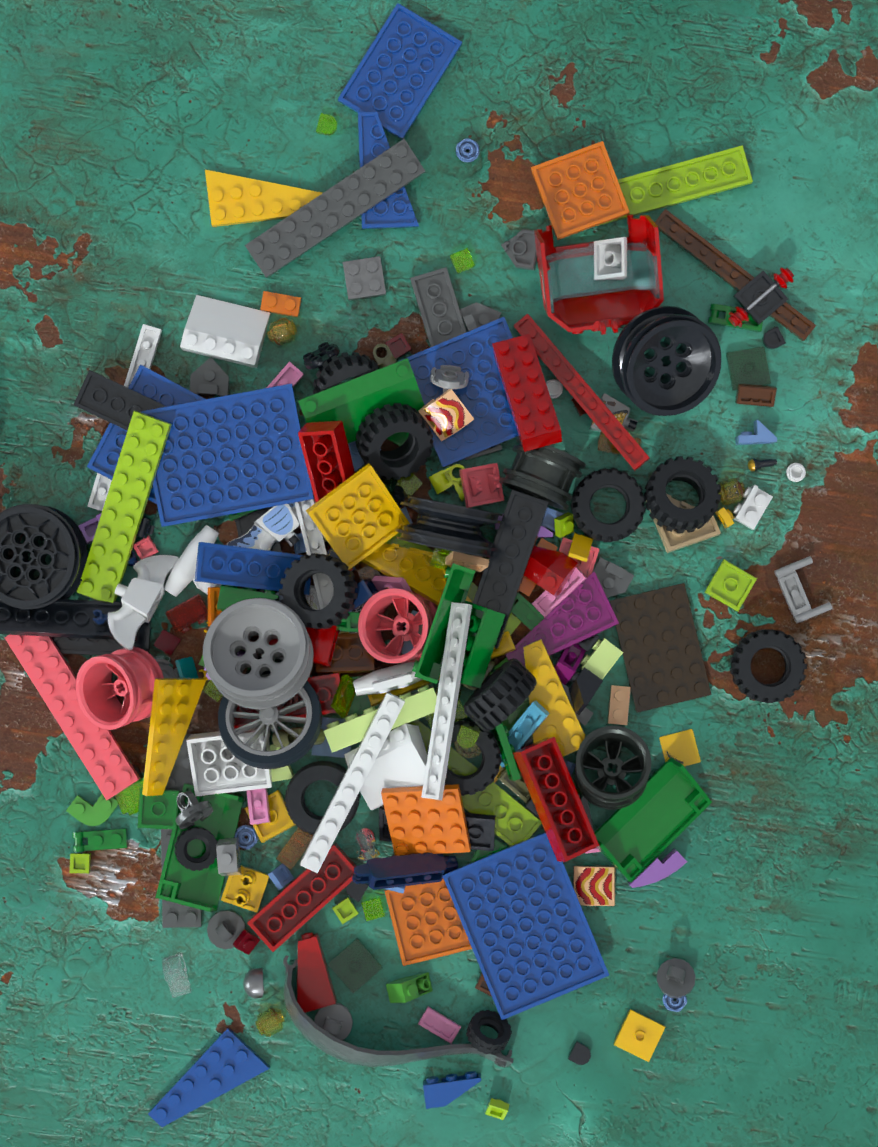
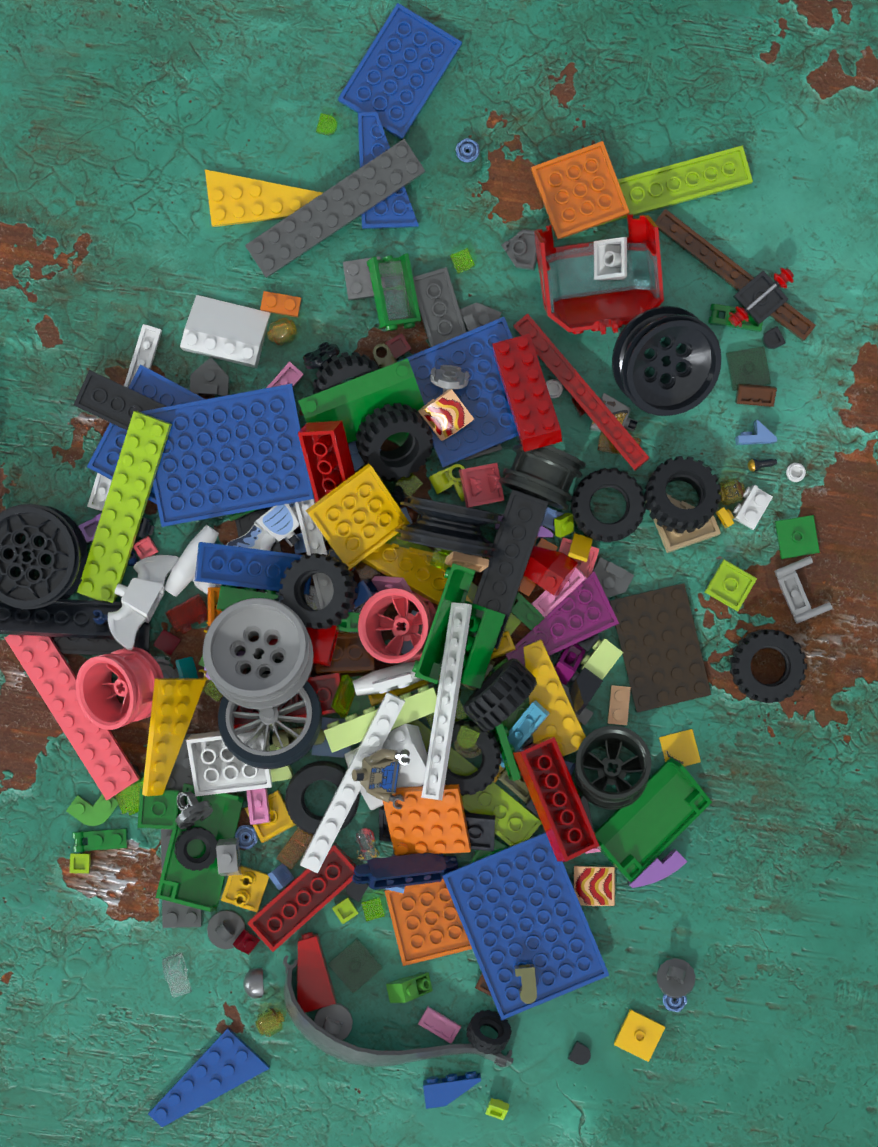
(380, 774): none -> torso
(394, 292): none -> door
(528, 988): none -> olive leg
(797, 537): none -> green plate

